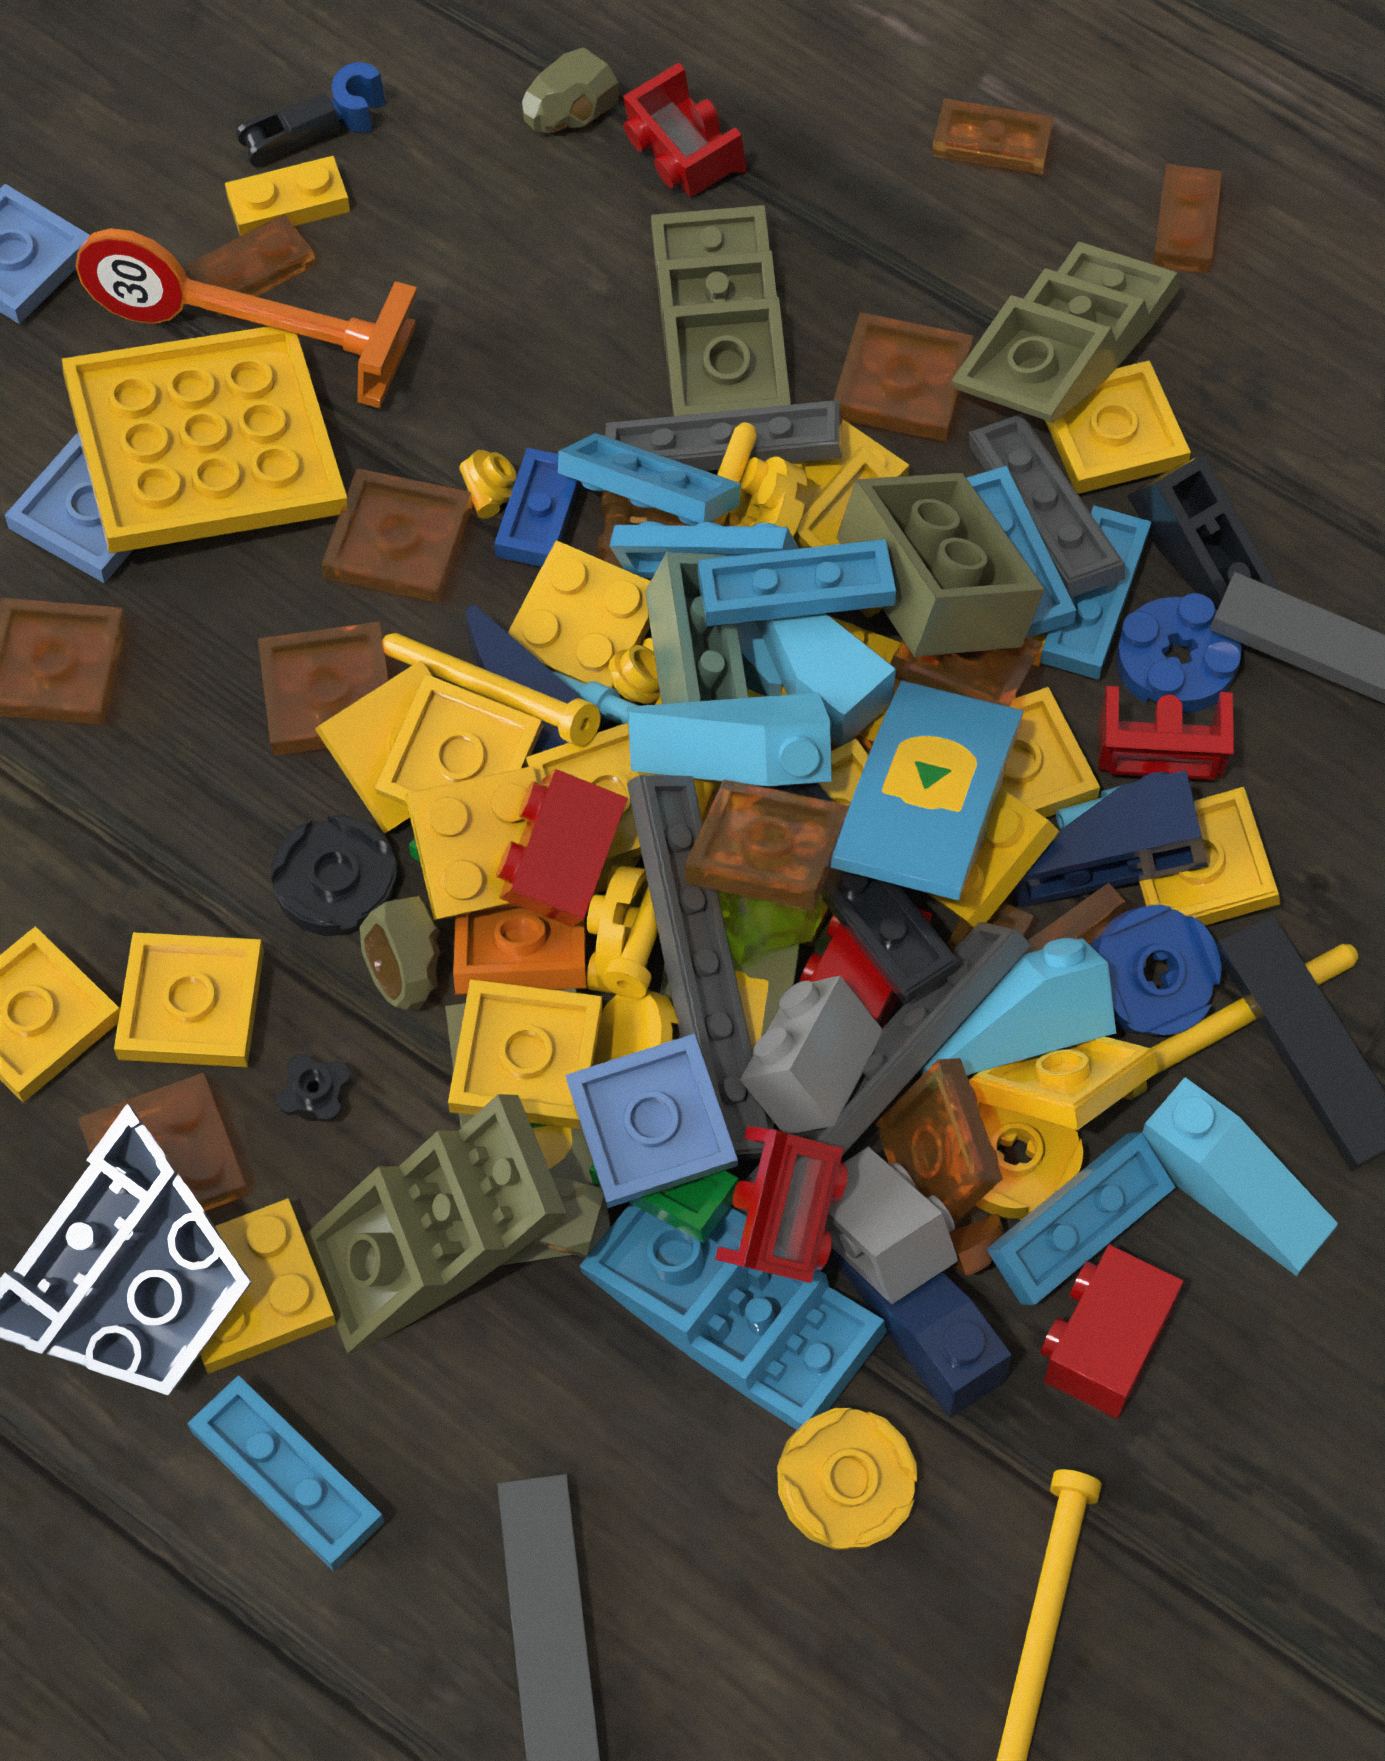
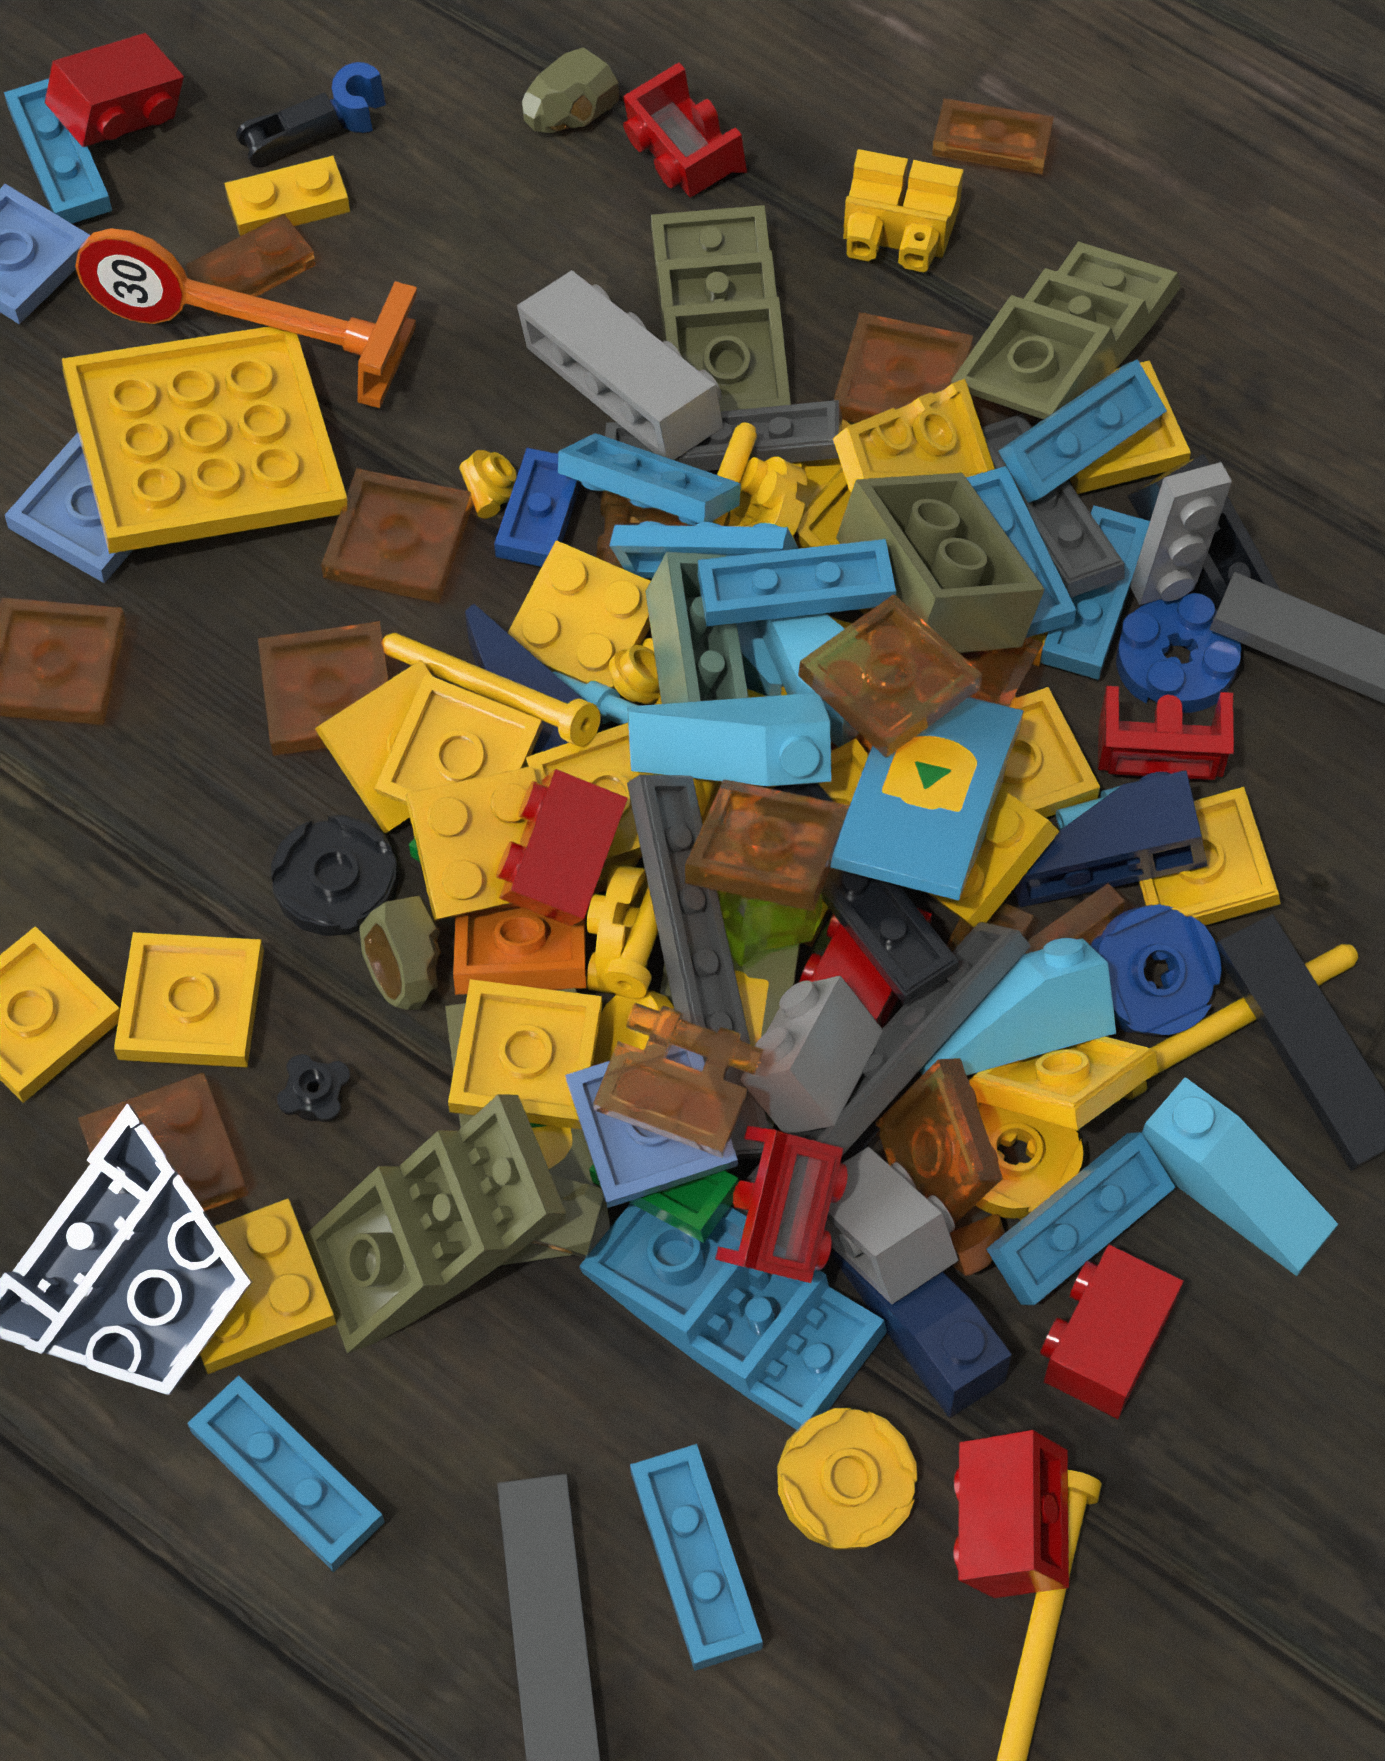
(59, 161): none -> dark azure plate
(113, 89): none -> red brick
(621, 366): none -> light grey brick
(669, 1096): none -> clear orange plate
(696, 1557): none -> dark azure plate
(876, 211): none -> yellow hips
(890, 675): none -> clear orange plate
(922, 438): none -> yellow wing
(1012, 1514): none -> red brick
(1082, 431): none -> dark azure plate
(1180, 533): none -> light grey plate
(1187, 218): clear orange plate -> none

